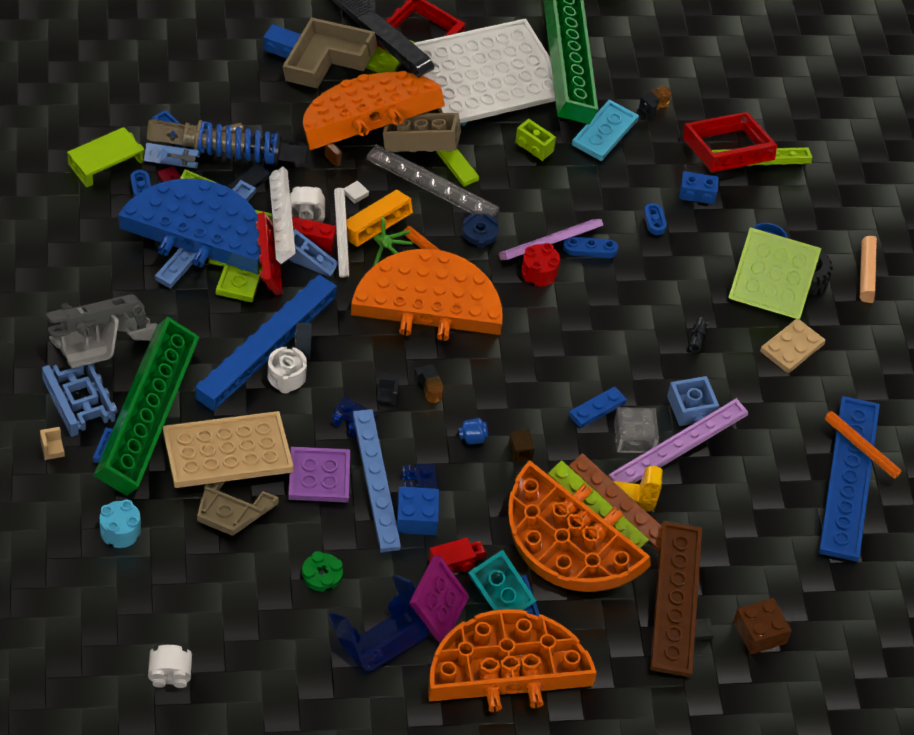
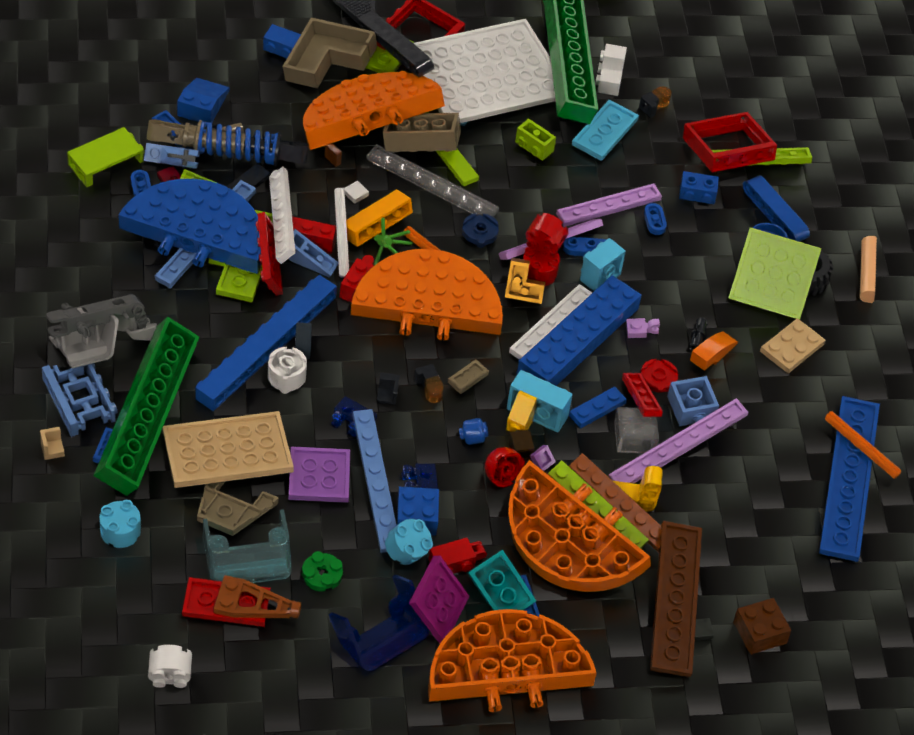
(201, 100): none -> blue slope
(202, 596): none -> red plate
(230, 594): none -> dark orange plate
(249, 562): none -> clear light blue windscreen
(308, 203): white brick -> none
(354, 276): none -> red brick
(408, 541): none -> medium azure brick
(468, 376): none -> dark tan plate
(503, 466): none -> red cylinder
(519, 286): none -> pearl gold brick
(522, 412): none -> yellow slope
(543, 457): none -> medium lavender plate
(546, 234): none -> red brick
(549, 321): none -> white plate
(552, 402): none -> medium azure brick
(581, 331): none -> blue brick
(602, 263): none -> medium azure brick
(609, 205): none -> lavender tile
(610, 69): none -> white brick
(639, 328): none -> lavender plate
(642, 395): none -> red tile
(659, 374): none -> red tile
(712, 350): none -> orange slope
(775, 208): none -> blue beam

